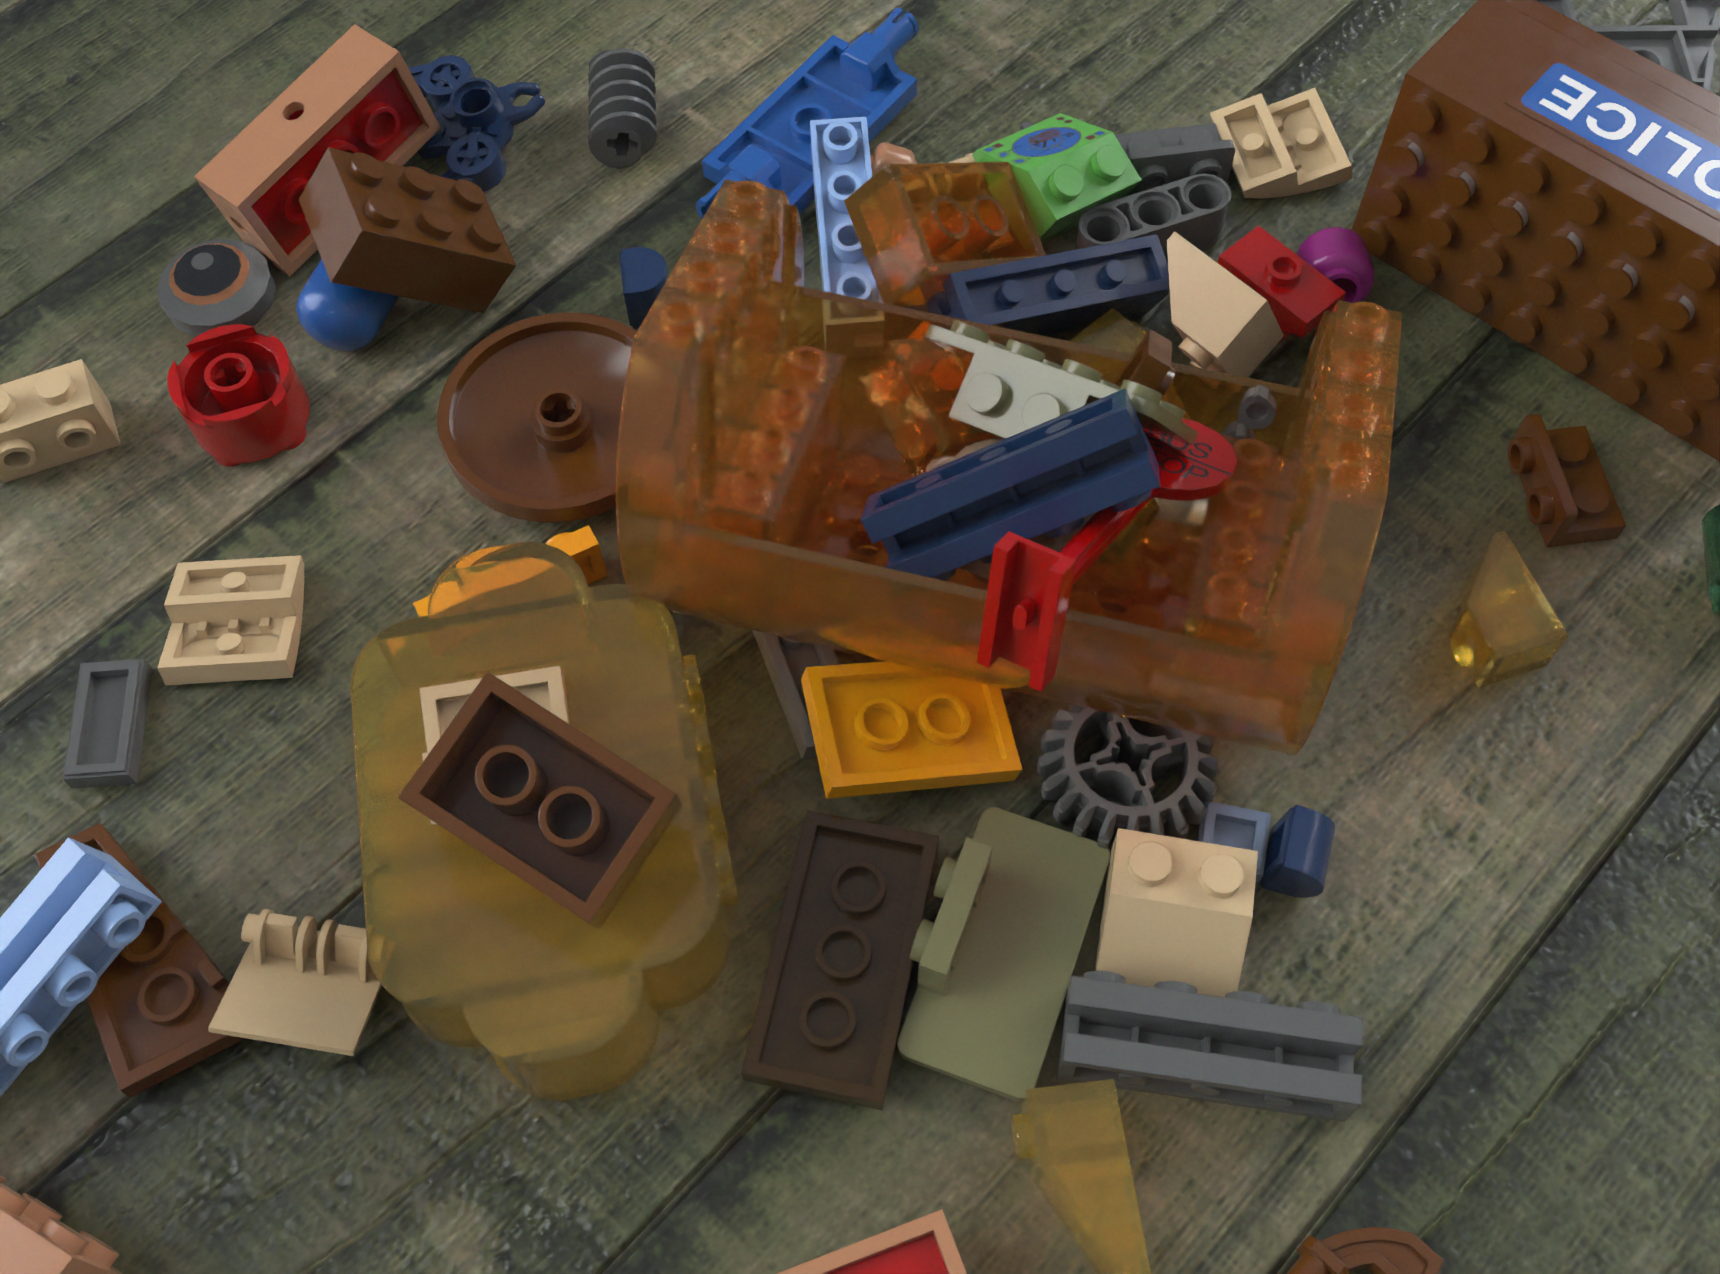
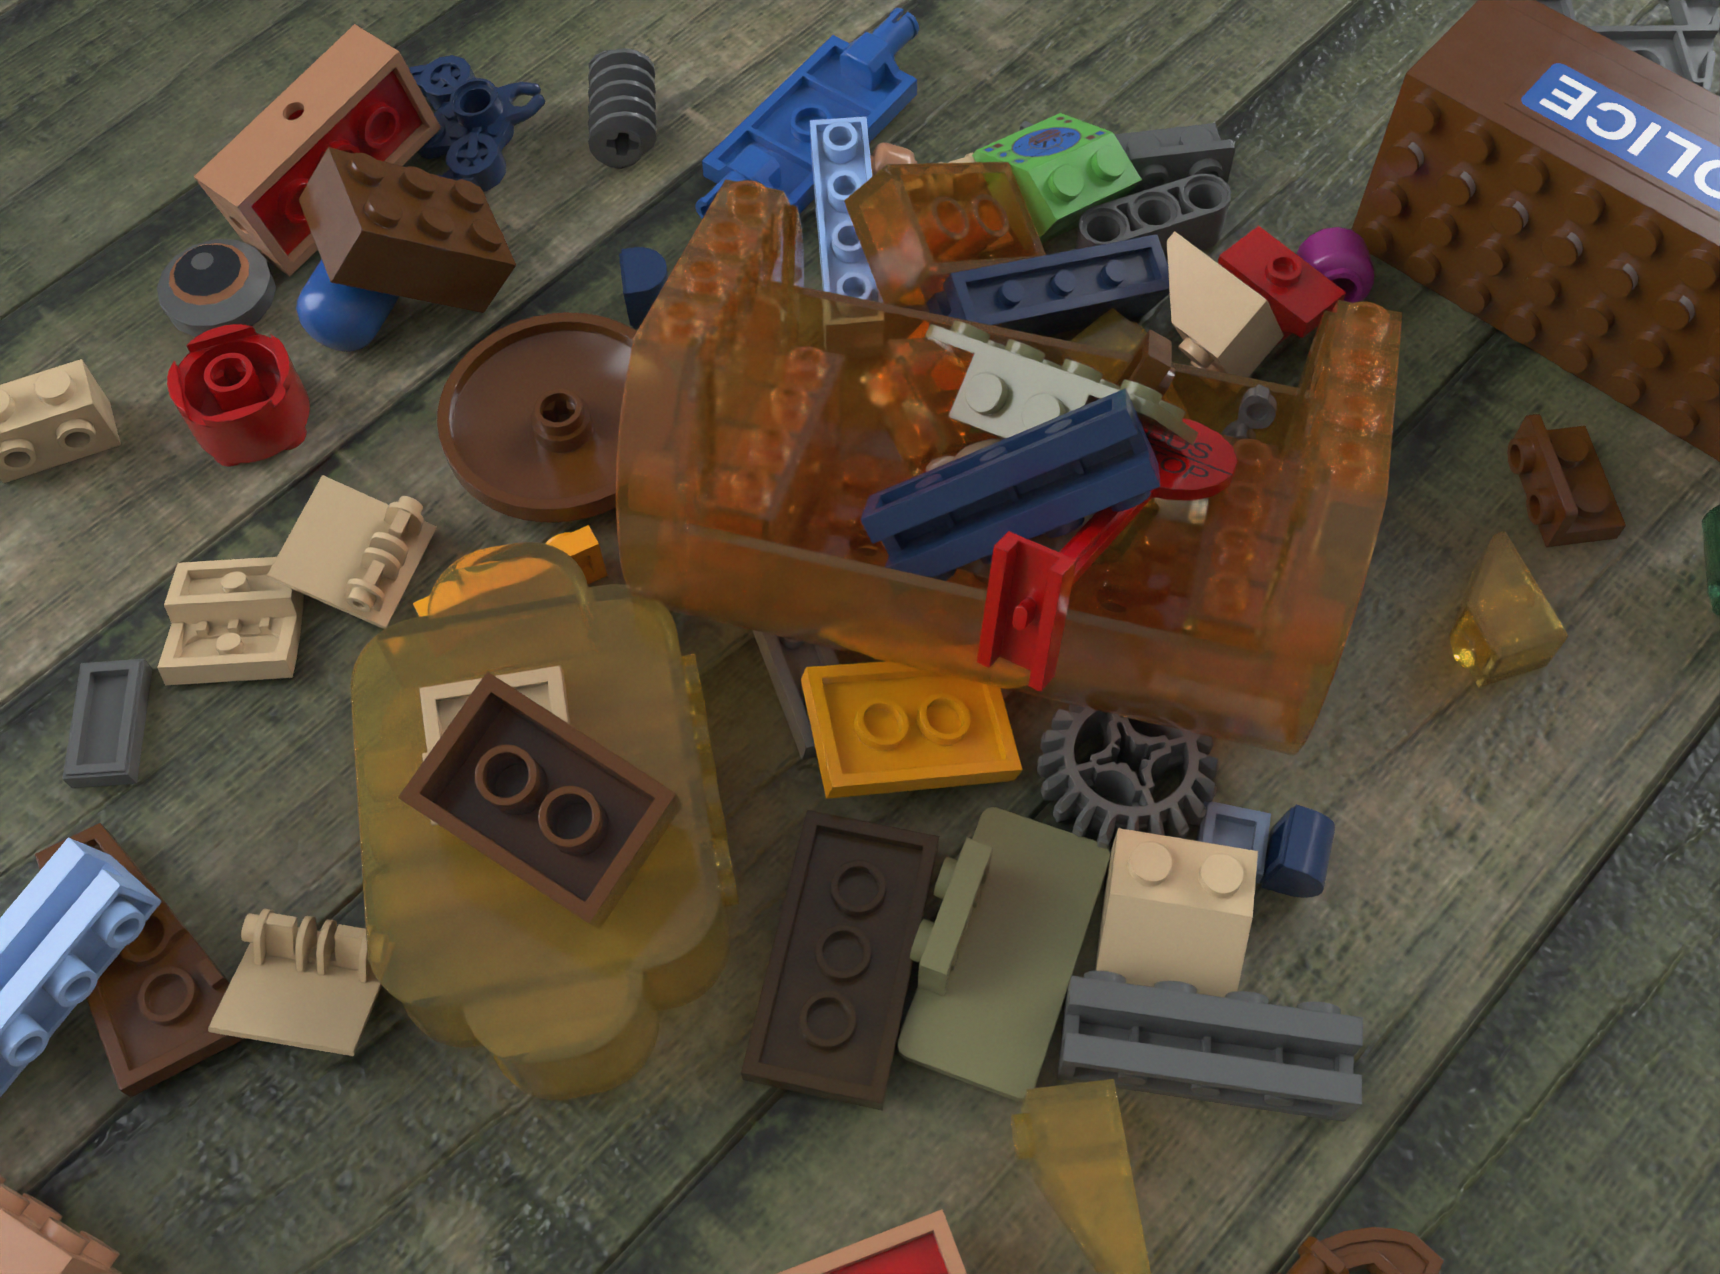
(354, 551): none -> tan hinge
(1283, 145): tan slope -> none

